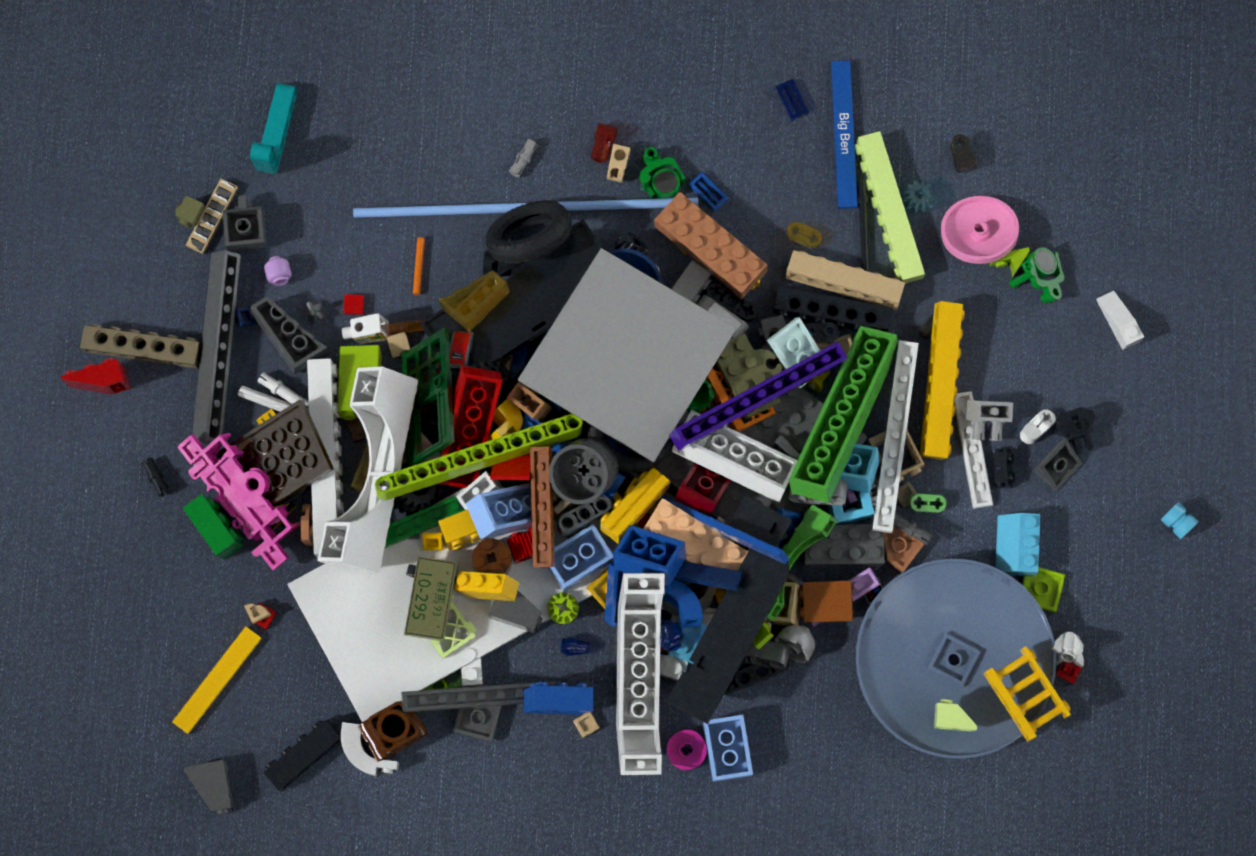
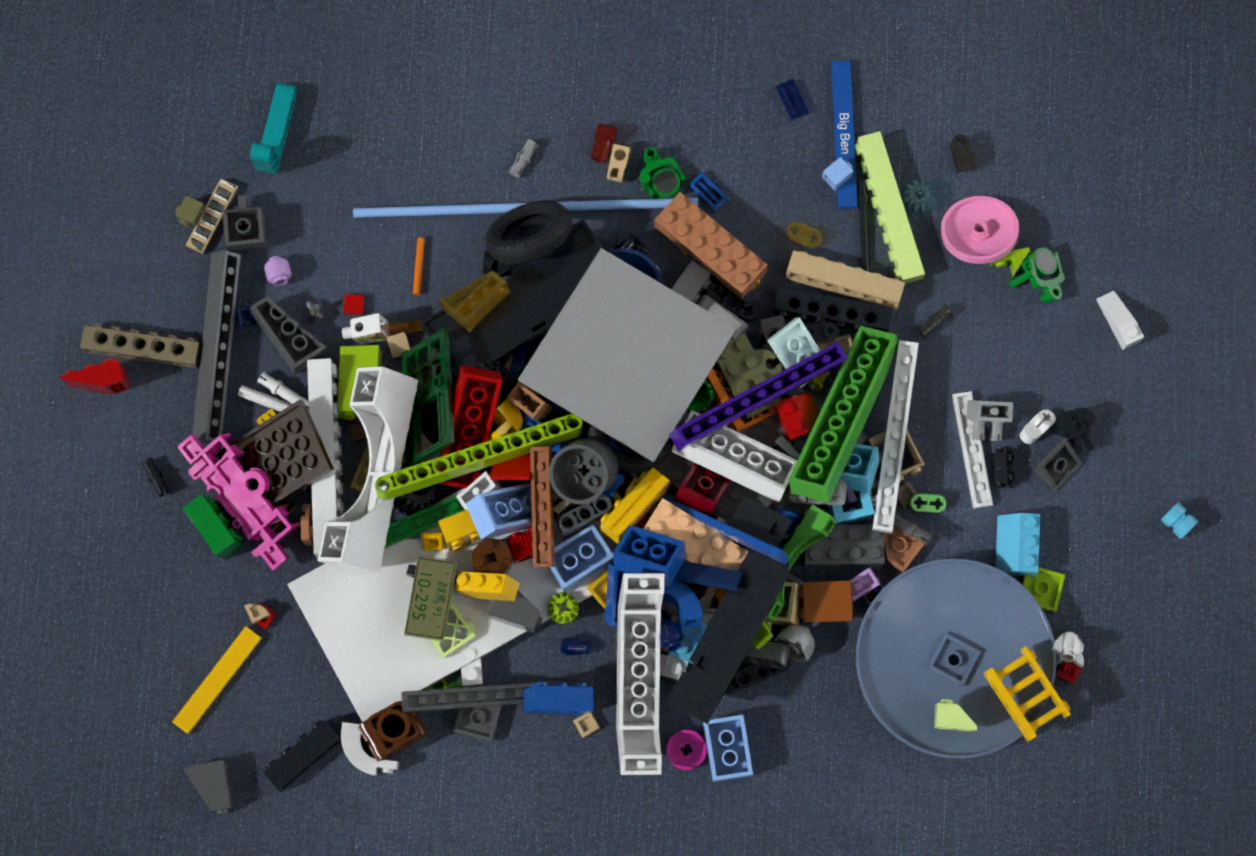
(459, 348): slope -> none
(797, 416): none -> red slope
(837, 173): none -> light blue brick
(941, 380): yellow brick -> none

